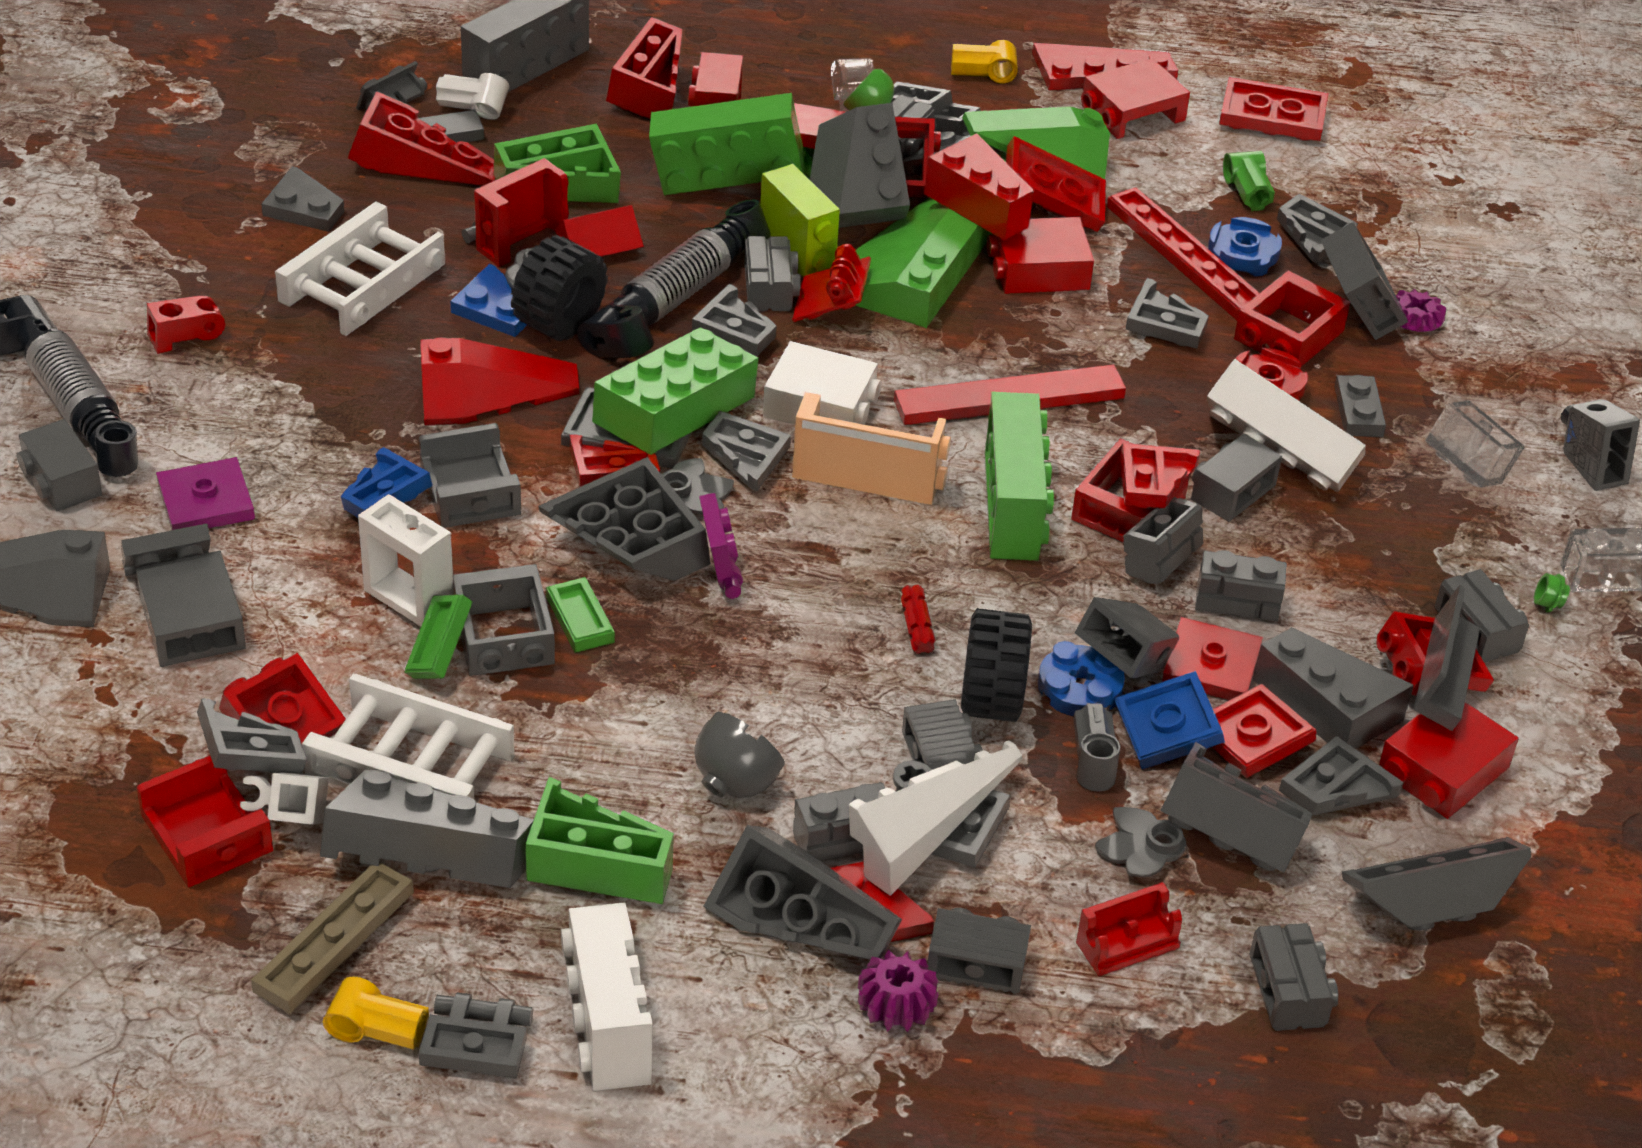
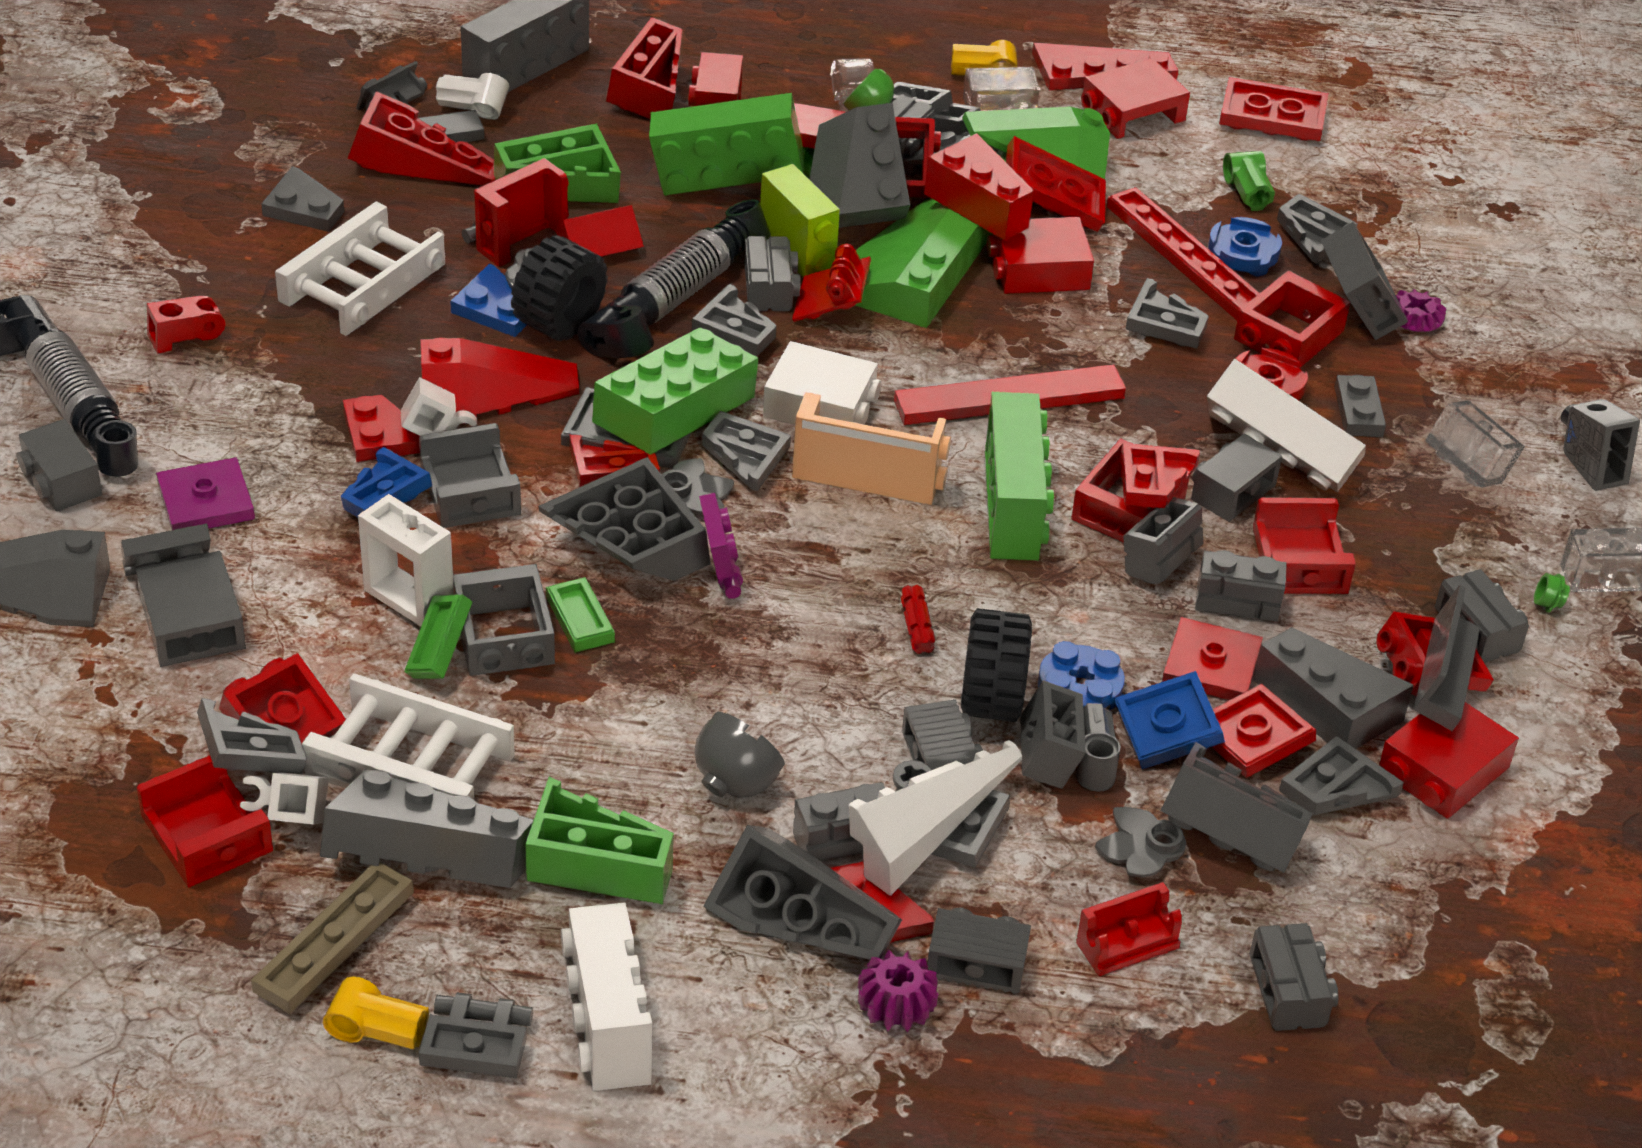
(376, 424): none -> red wing
(432, 410): none -> white brick
(1001, 88): none -> clear brick
(1052, 734): none -> dark grey brick
(1136, 645): dark grey torso -> none
(1308, 540): none -> red panel
(1443, 883): dark grey wedge -> none

